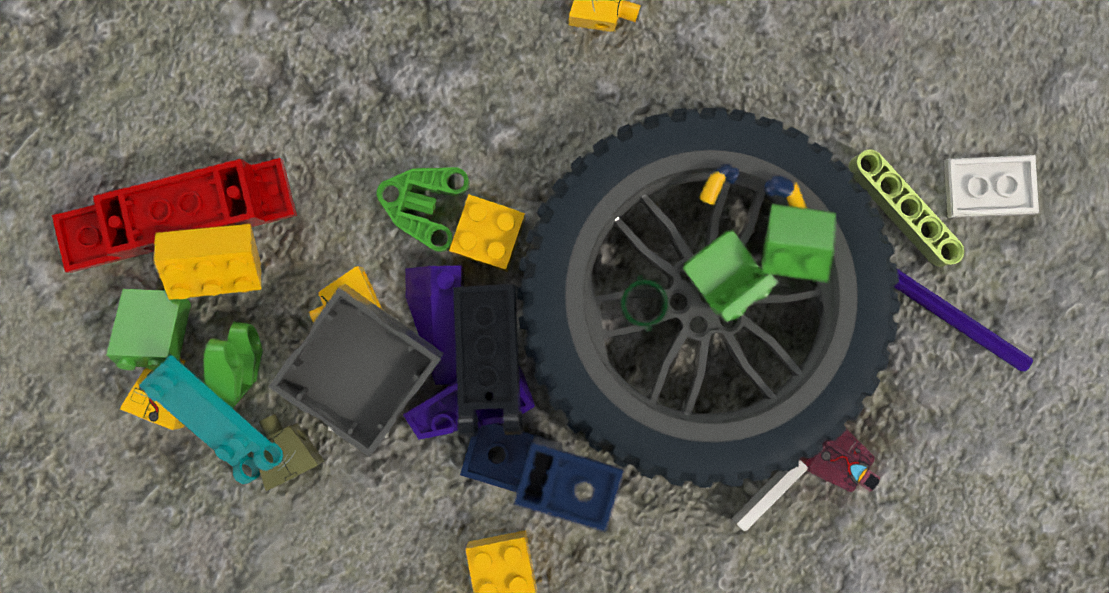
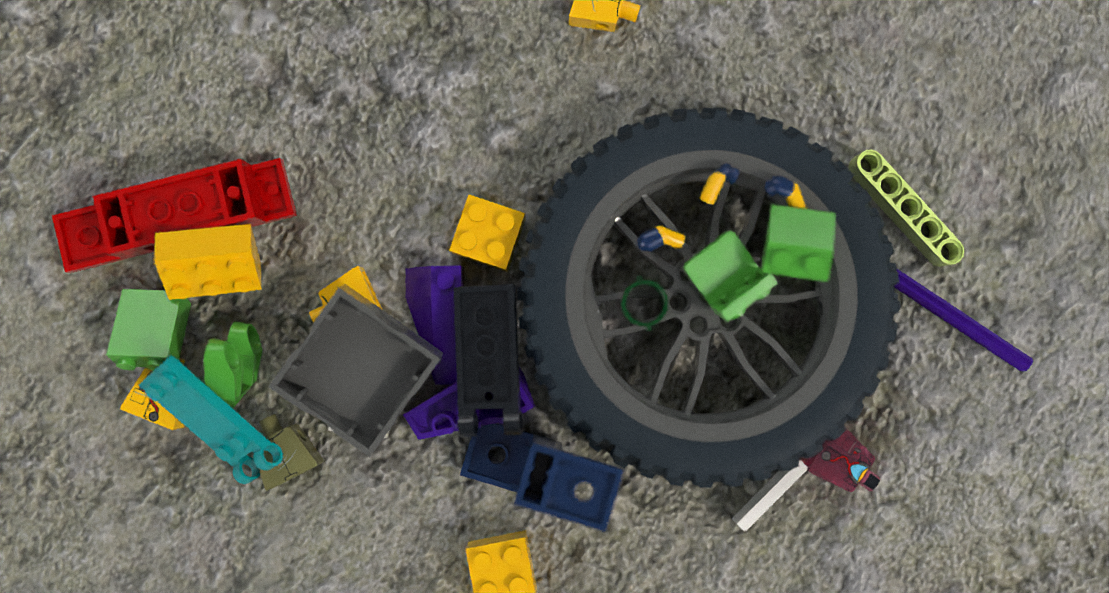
(427, 179): bright green connector -> none
(658, 237): none -> arm
(991, 186): white tile -> none

